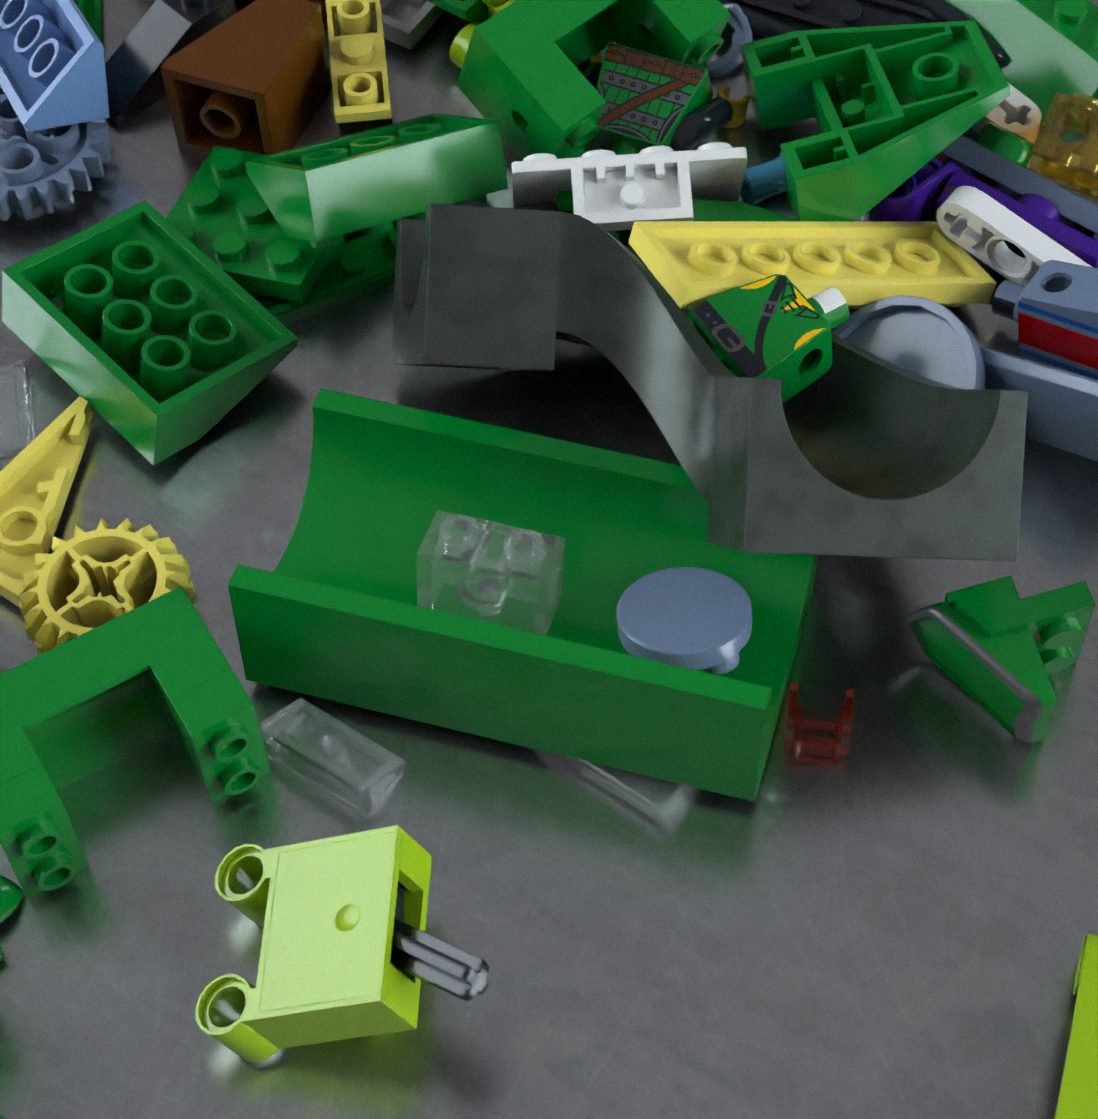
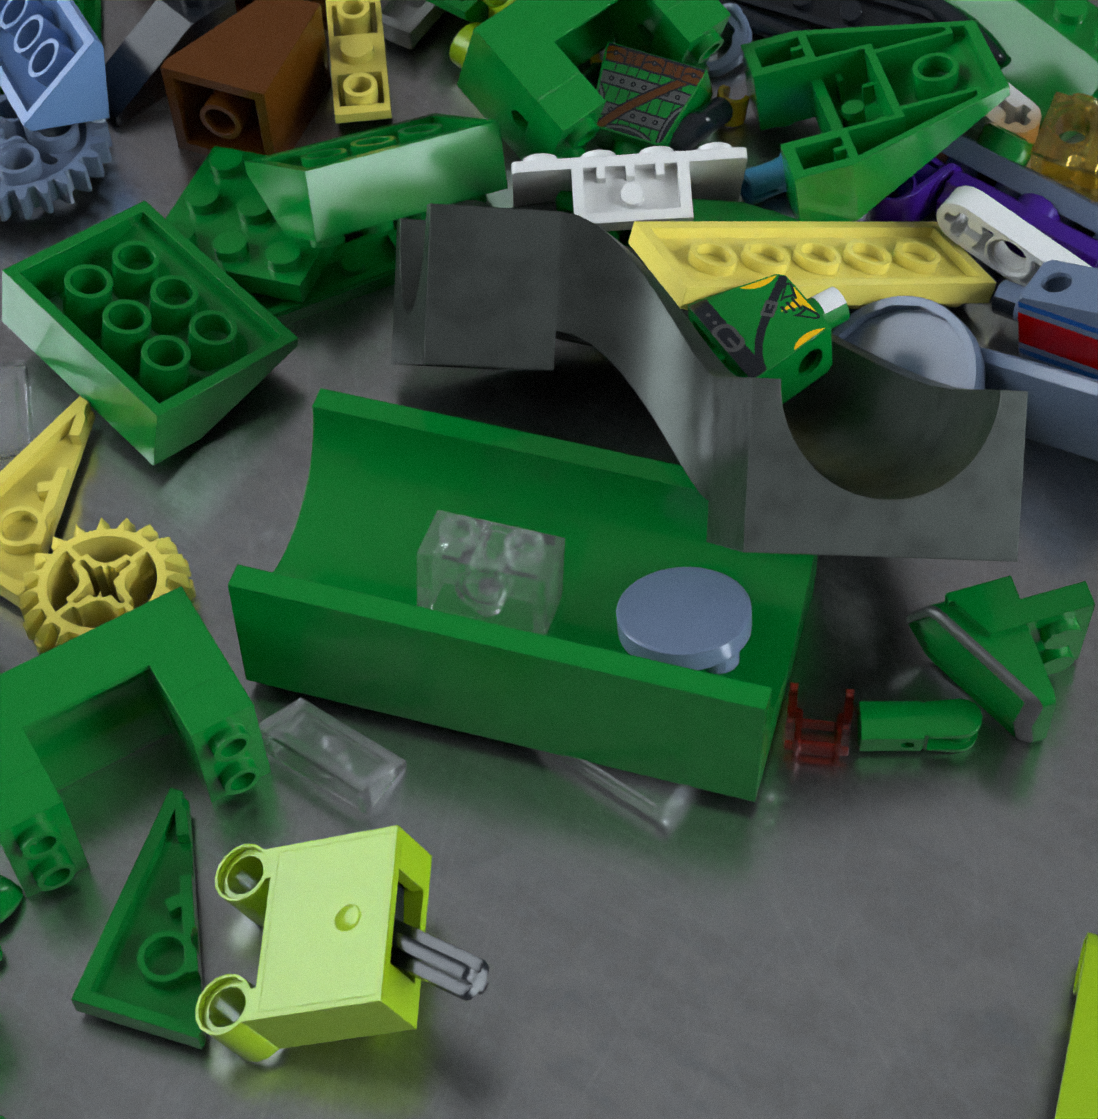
(149, 952): none -> green wing
(916, 725): none -> green bar

